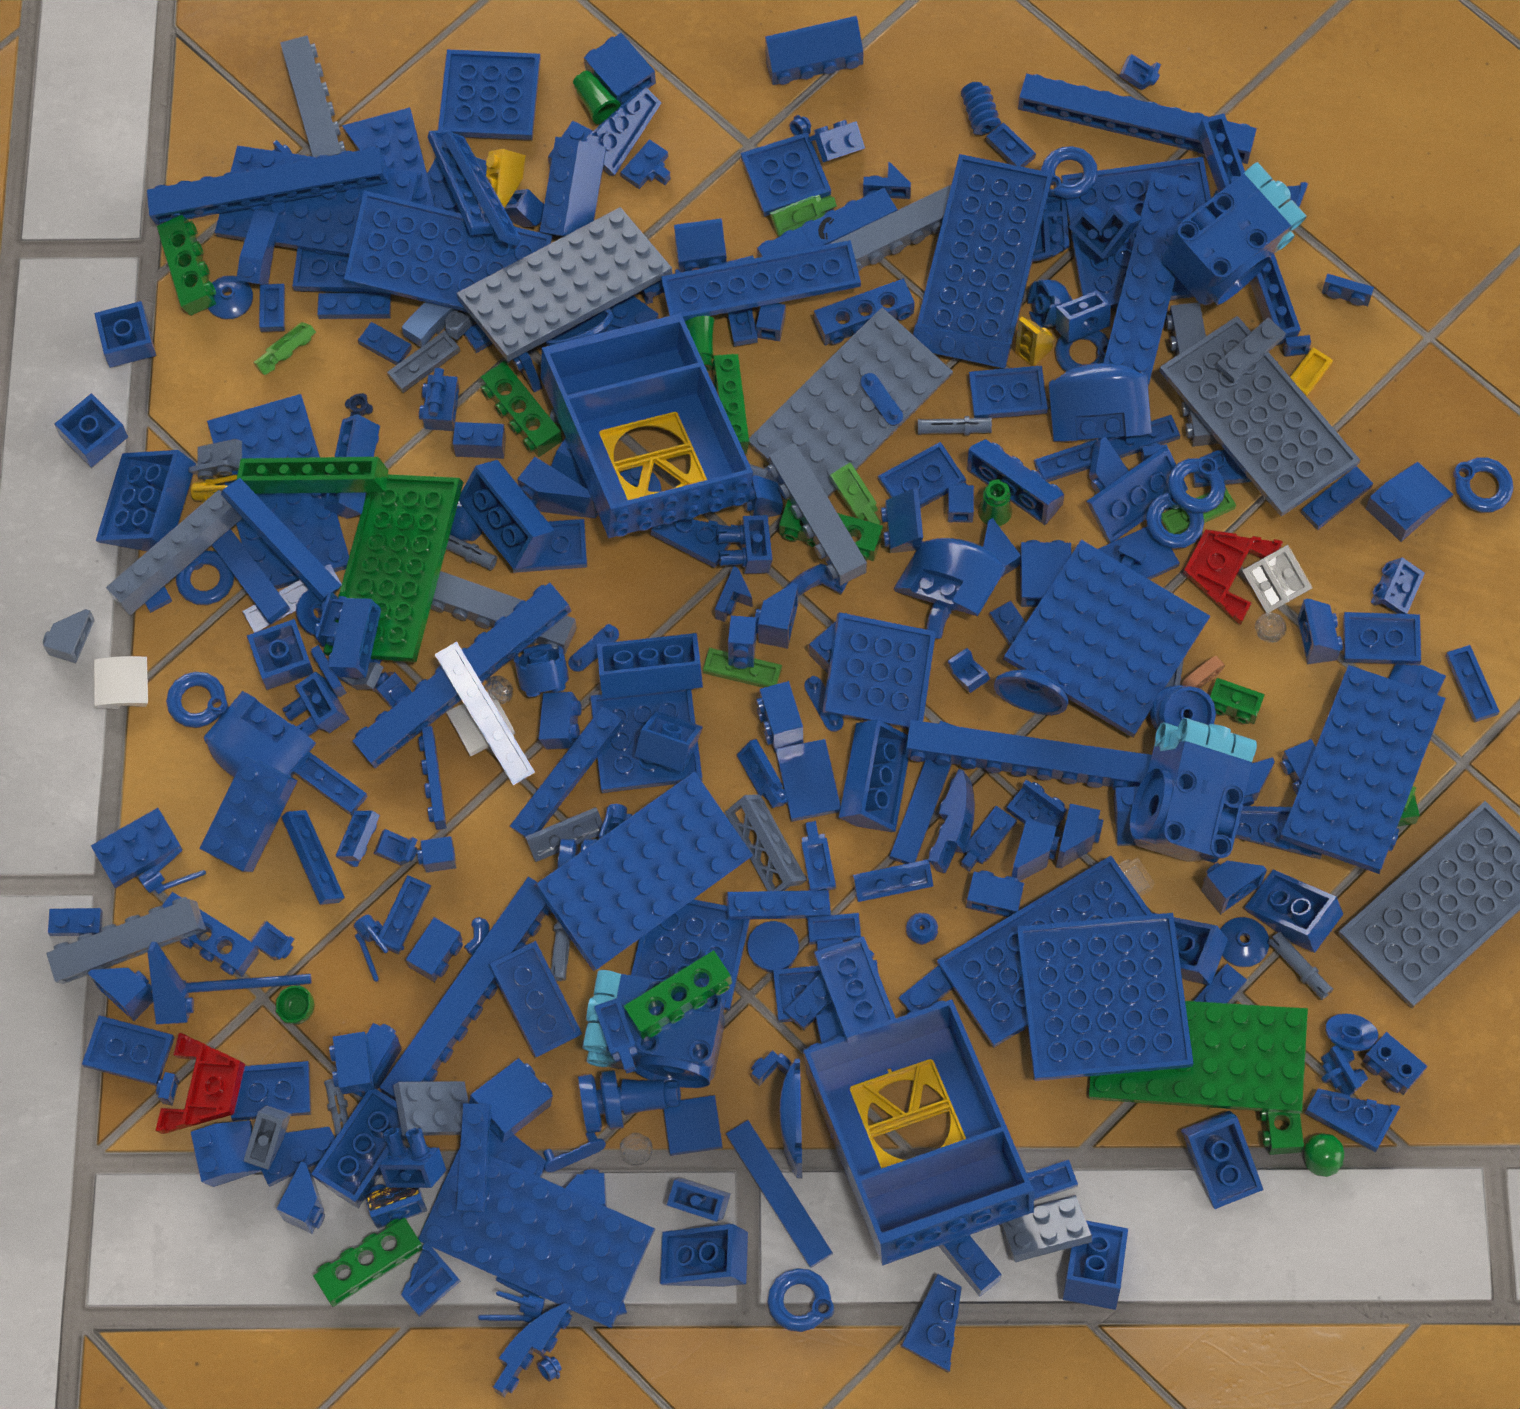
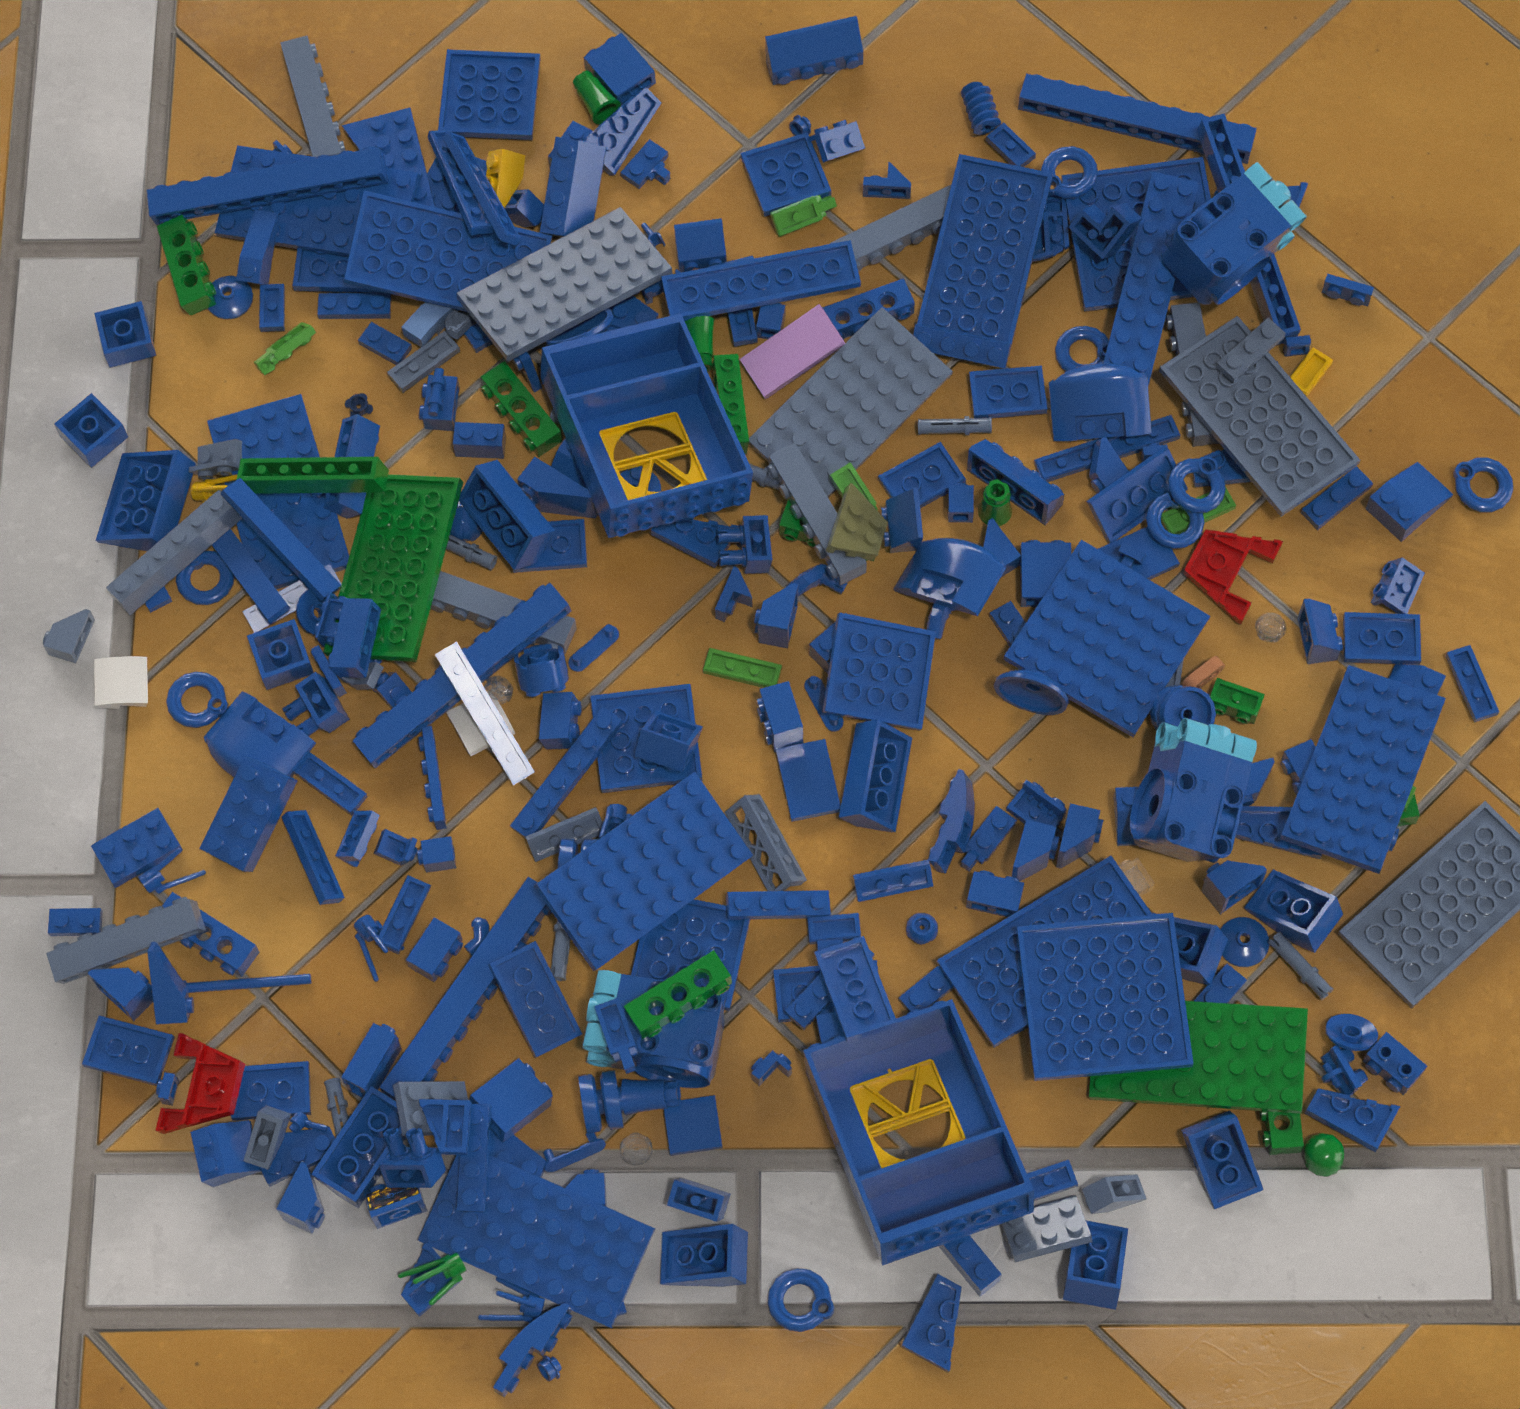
(272, 941): blue bracket -> none
(295, 1005): green hair -> none
(300, 1121): none -> blue hand
(352, 1063): blue brick -> none
(361, 1276): green brick -> none
(449, 1124): none -> blue wing
(450, 1266): none -> green plant
(649, 665): blue brick -> none
(654, 238): none -> blue hand
(742, 641): blue brick -> none
(762, 773): blue hinge -> none
(764, 498): blue slope -> none
(773, 946): blue tile -> none
(779, 1194): blue tile -> none
(791, 1118): blue slope -> none
(792, 351): none -> lavender tile
(817, 859): blue hinge -> none
(832, 225): blue brick -> none
(857, 527): none -> olive wing
(881, 399): blue piece -> none
(920, 811): blue tile -> none
(967, 671): blue bracket -> none
(1025, 755): blue brick -> none
(1032, 341): yellow slope -> none
(1044, 298): blue cylinder -> none
(1083, 316): blue brick -> none
(1113, 1193): none -> sand blue slope
(1139, 72): blue bracket -> none
(1277, 579): white slope -> none

